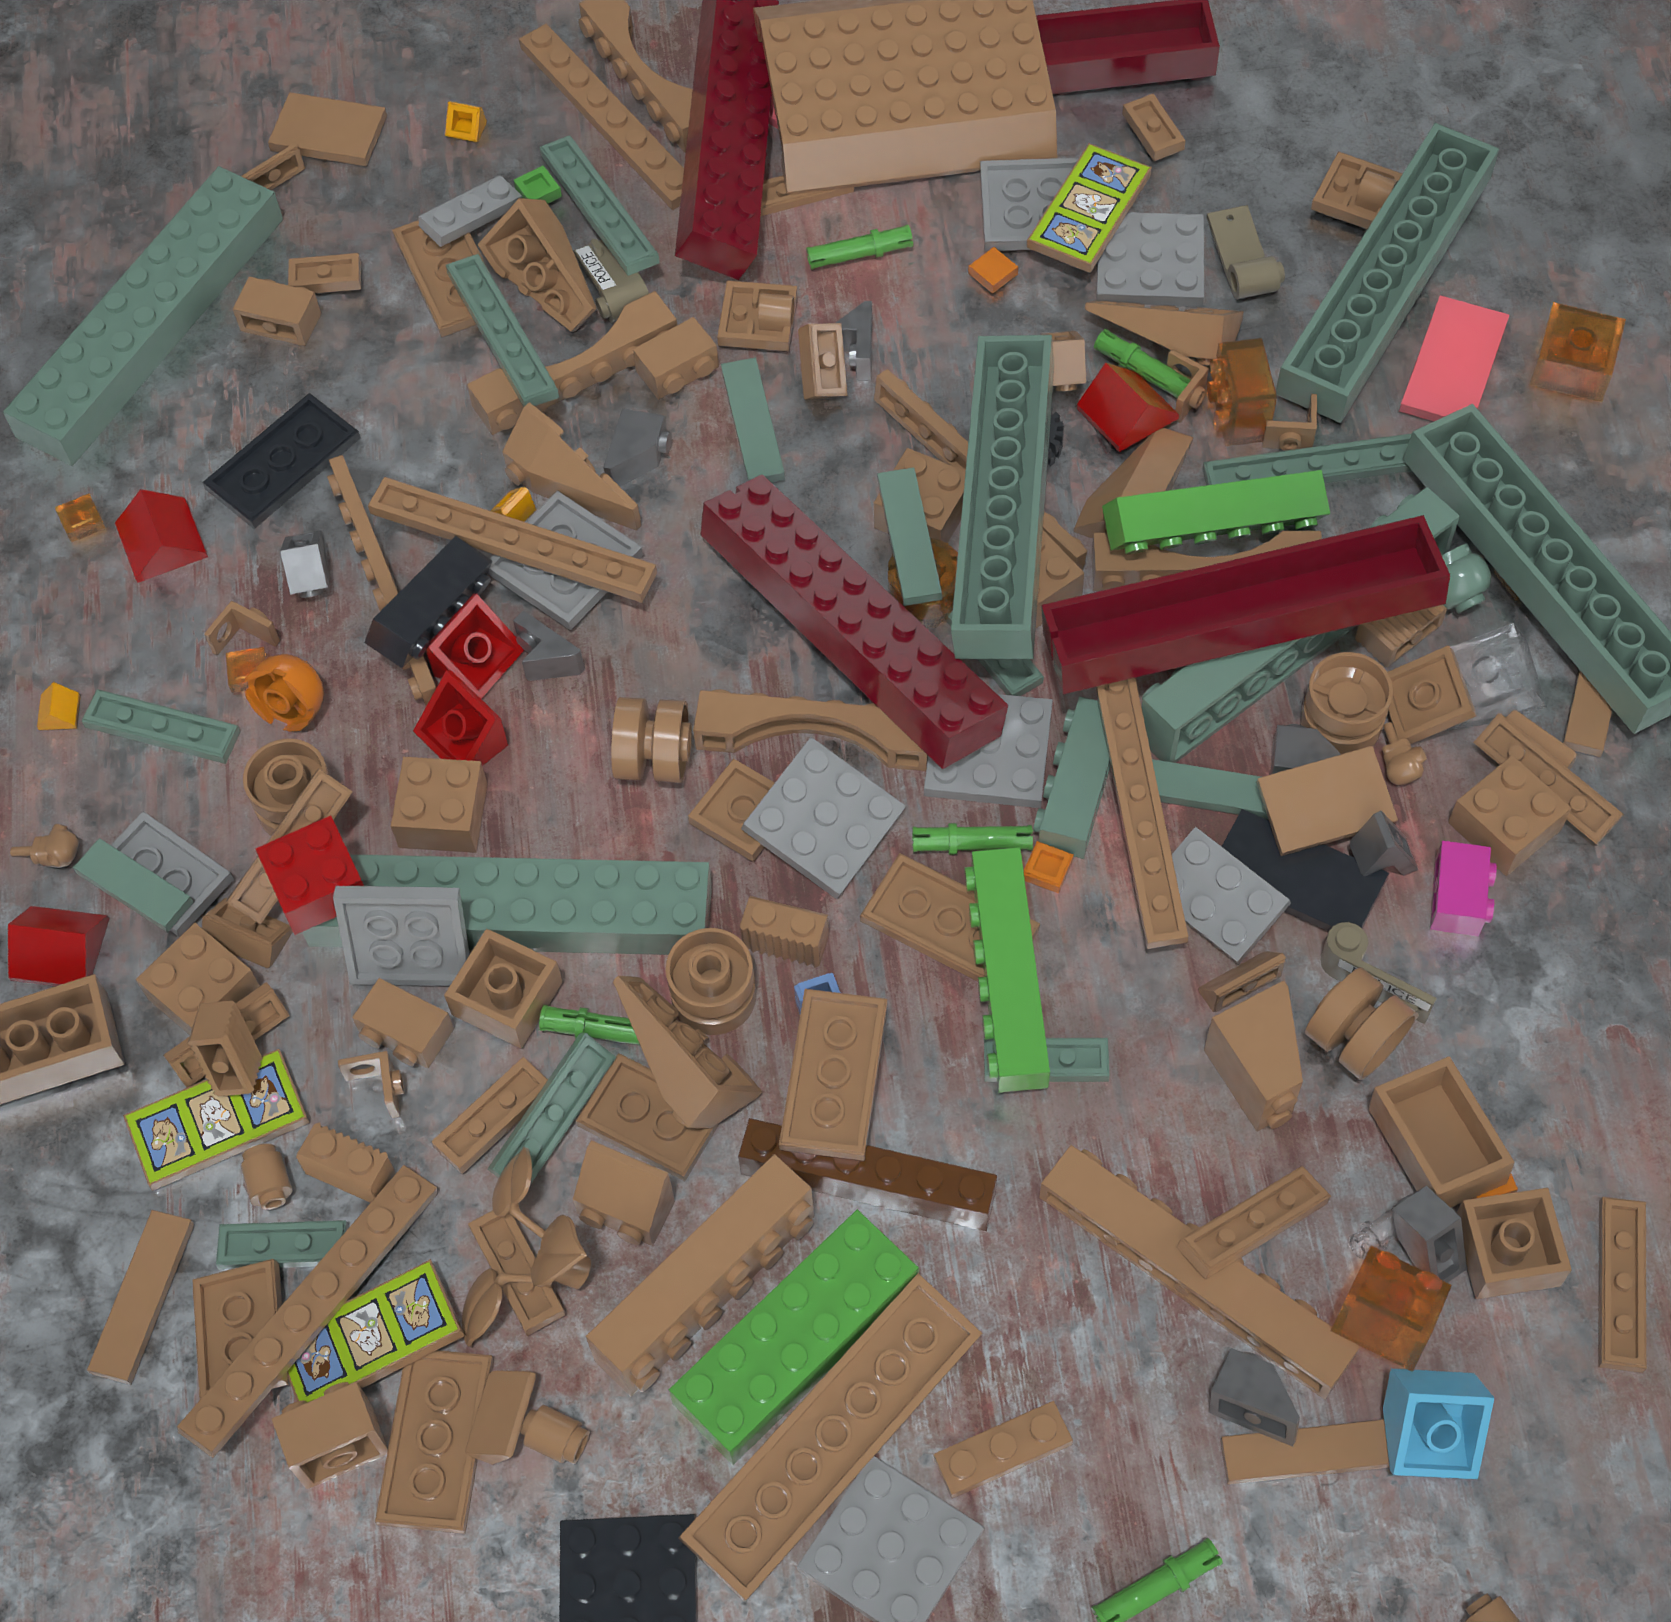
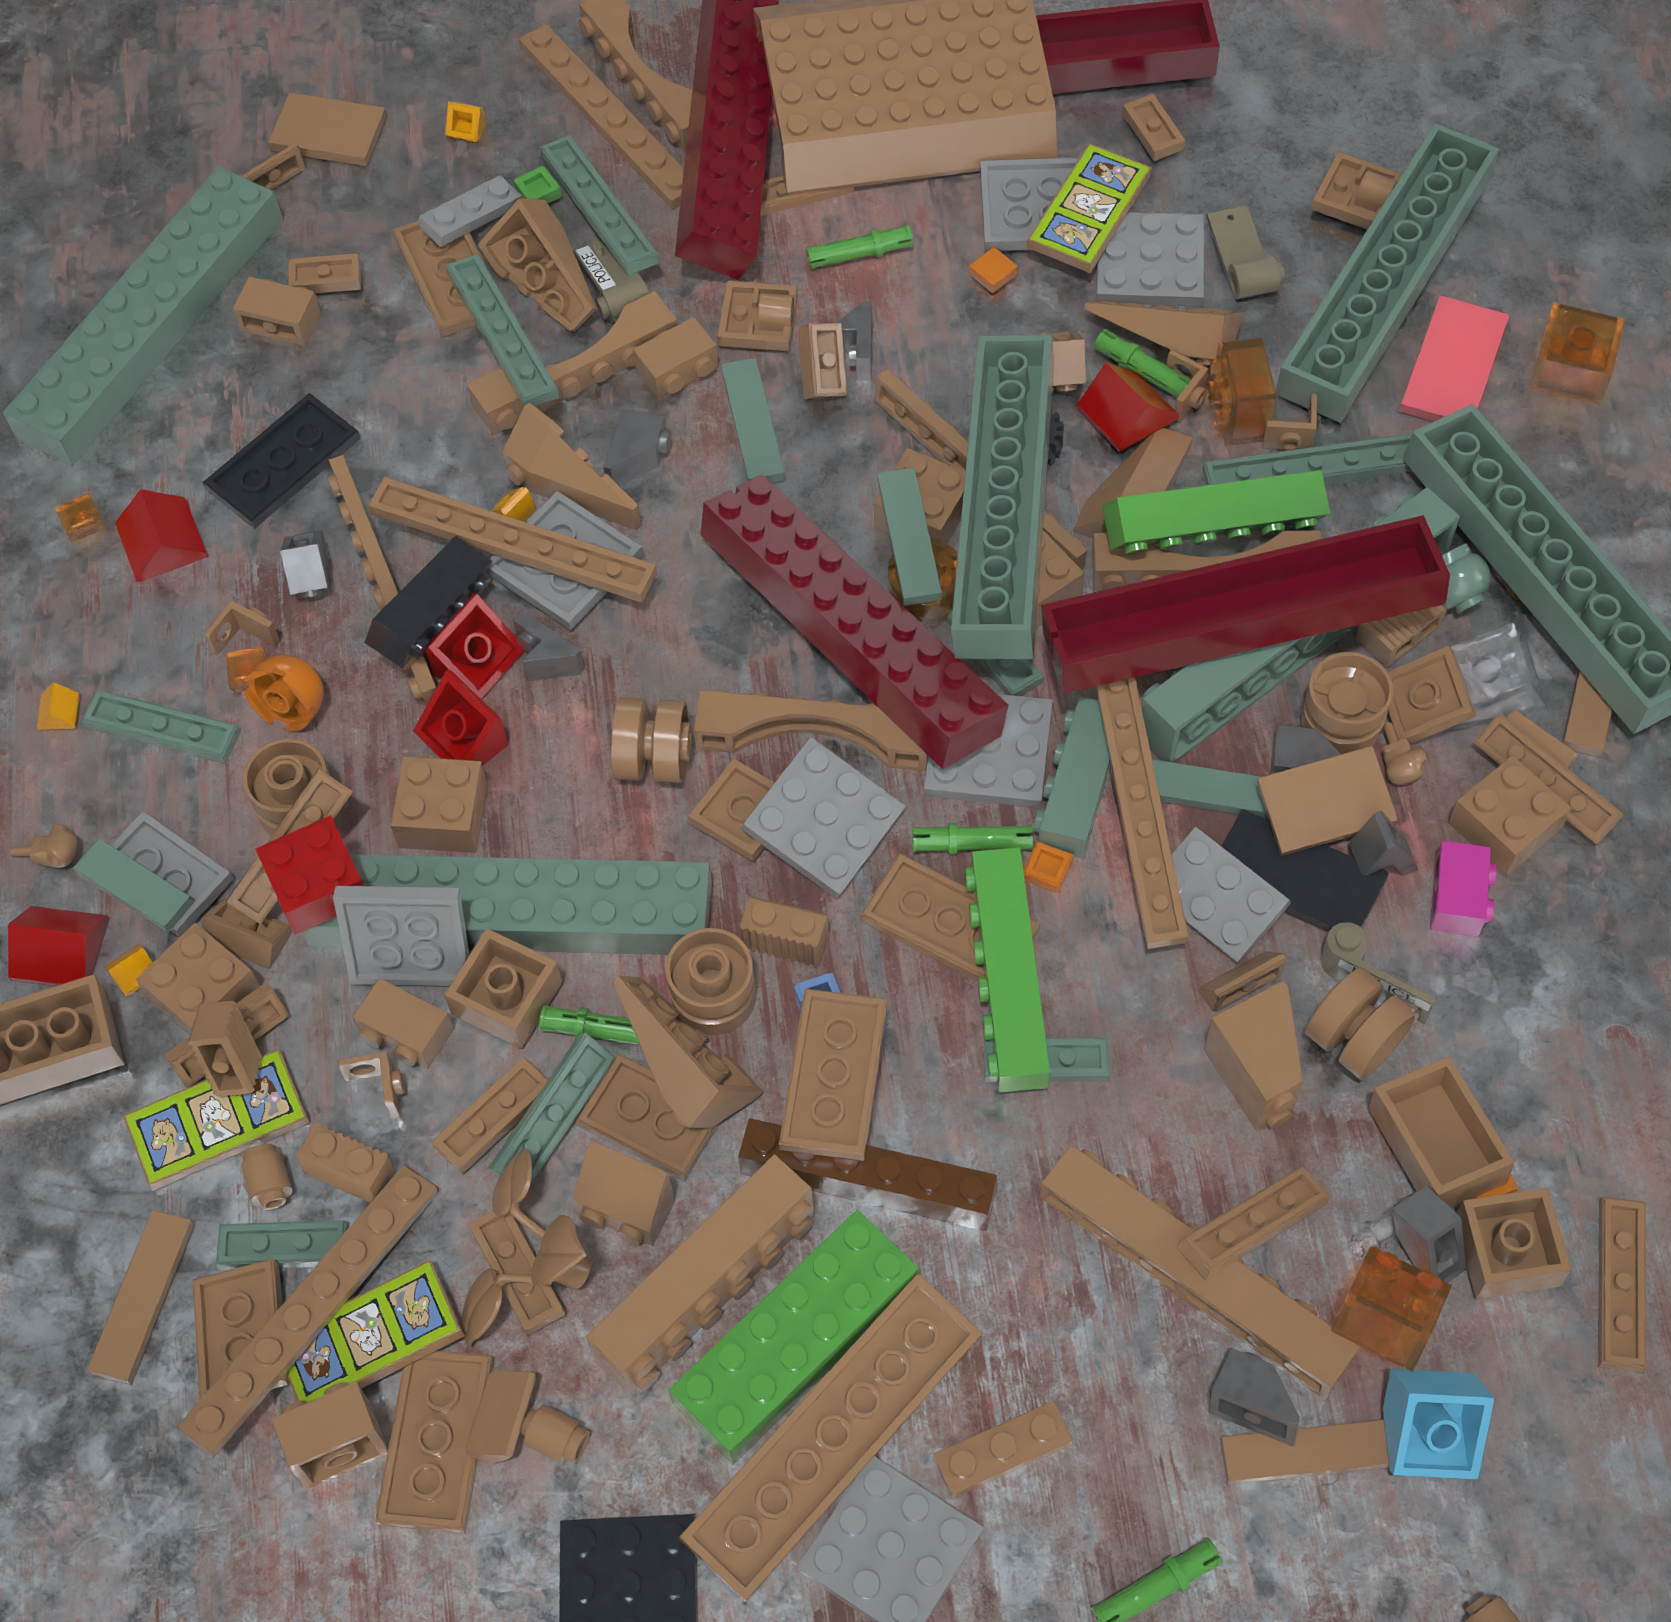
(128, 967): none -> light orange slope

